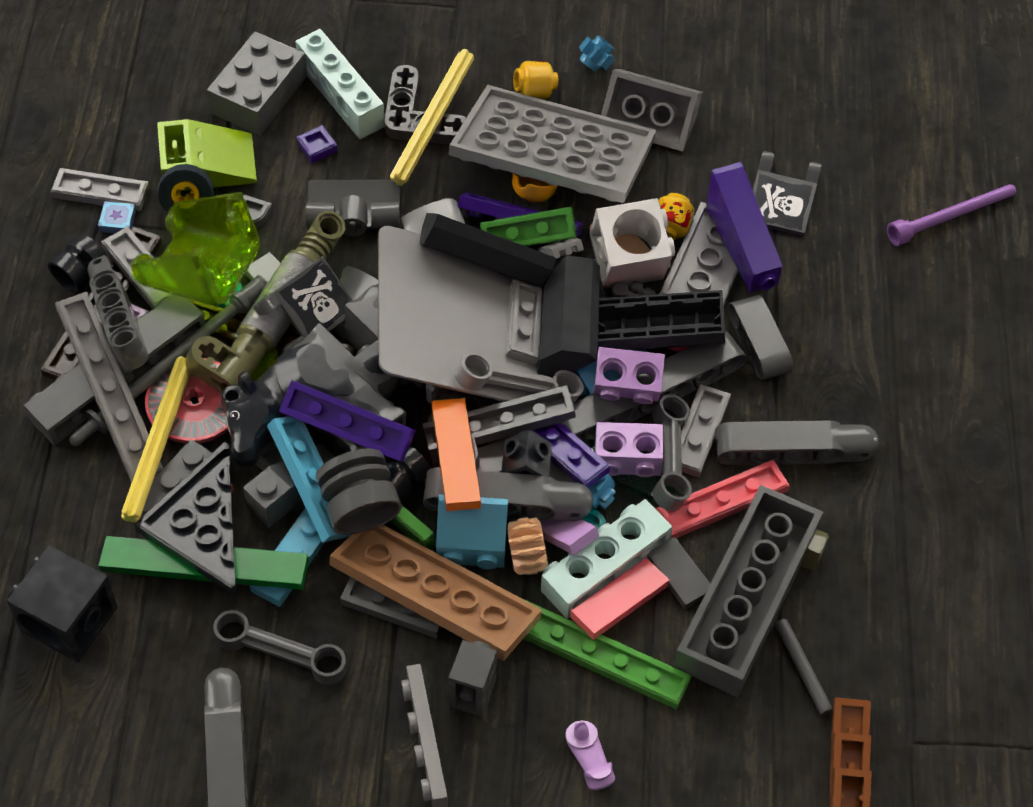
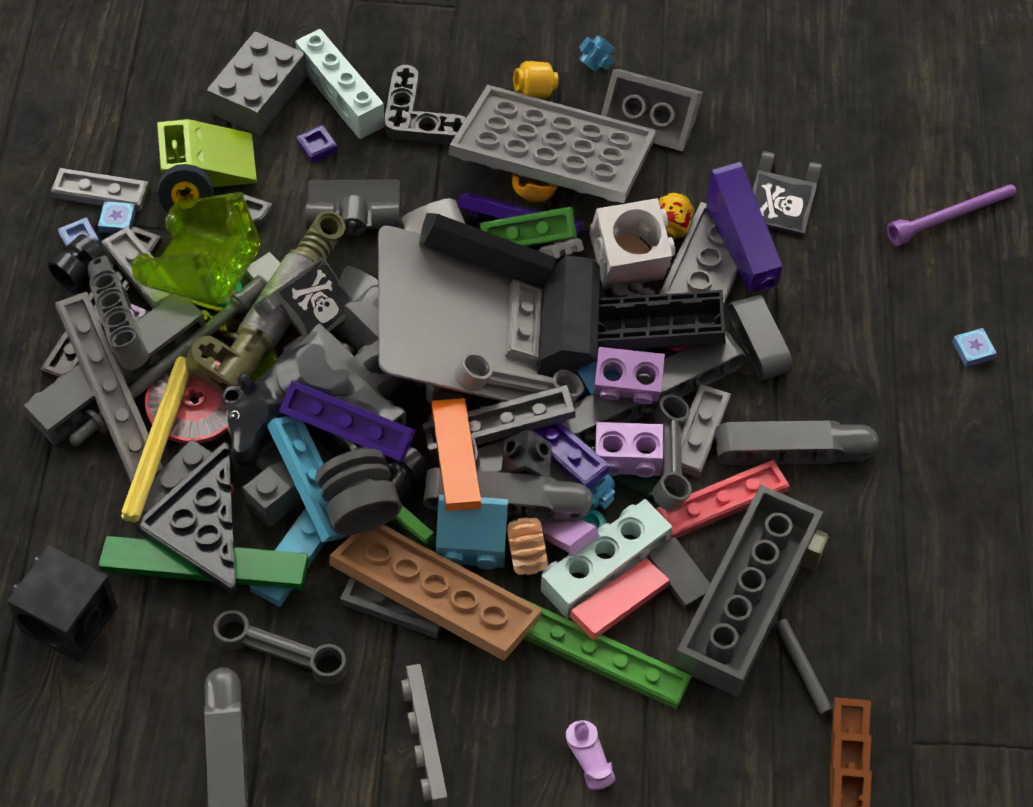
(71, 231): none -> medium blue tile
(432, 117): light yellow axle -> none
(472, 677): dark grey brick -> none
(974, 347): none -> medium blue tile

